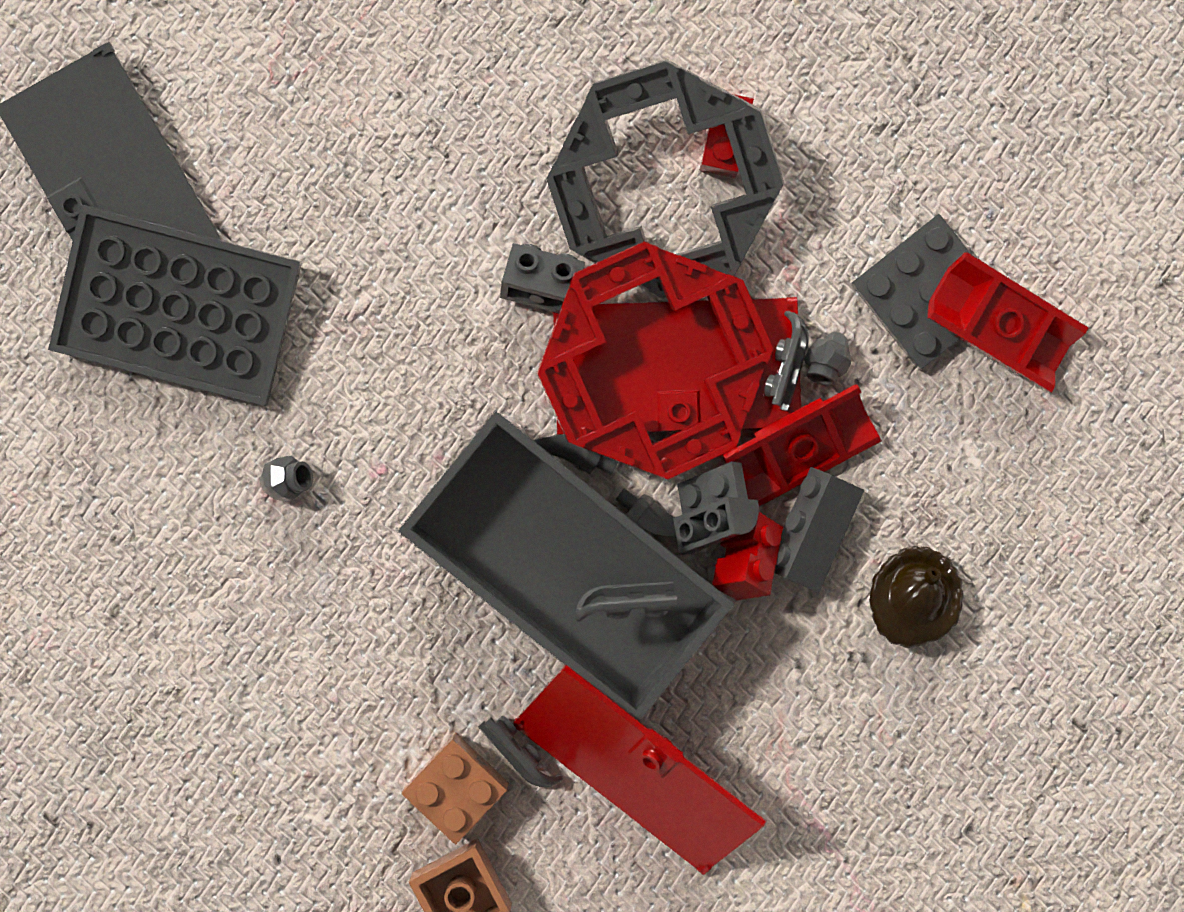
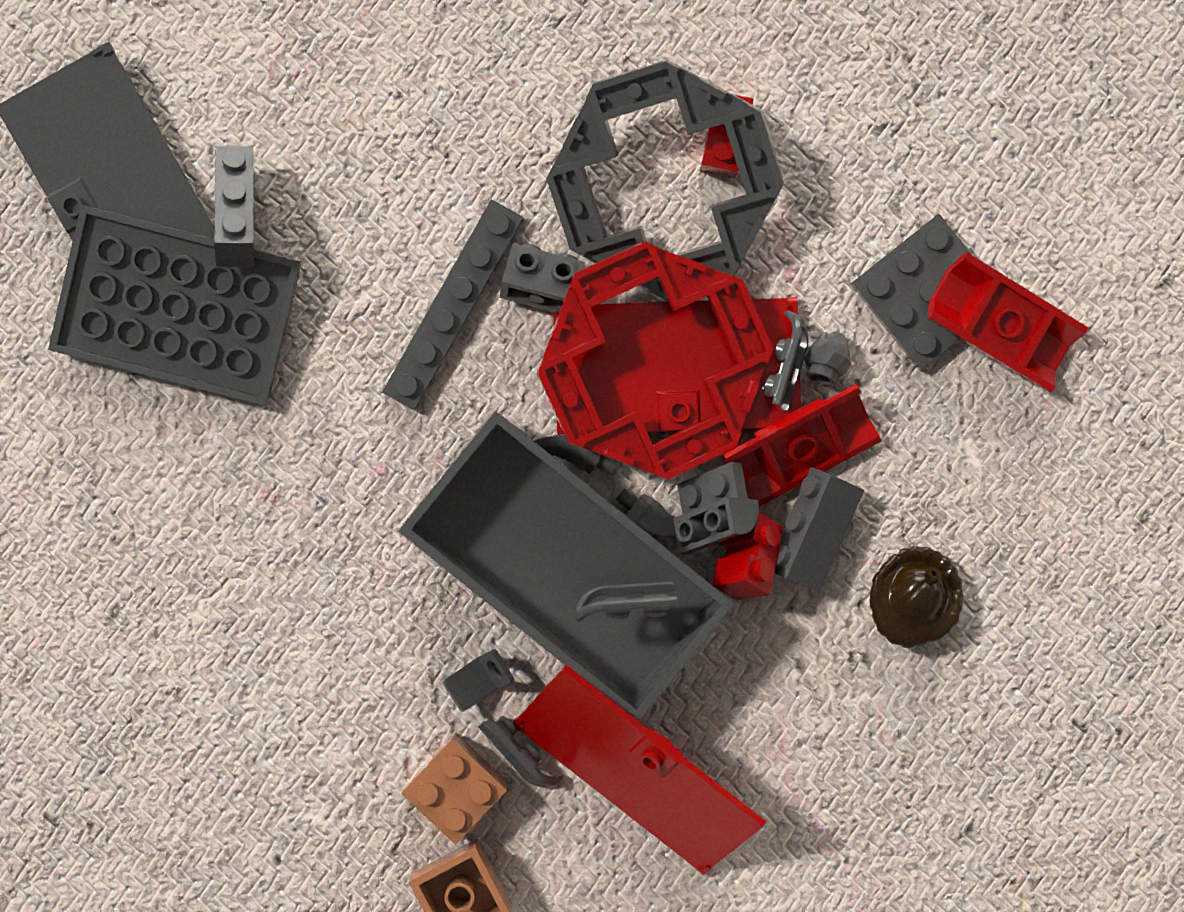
(234, 206): none -> brick
(286, 478): dark grey rock -> none
(453, 305): none -> dark grey plate
(477, 680): none -> dark grey bracket

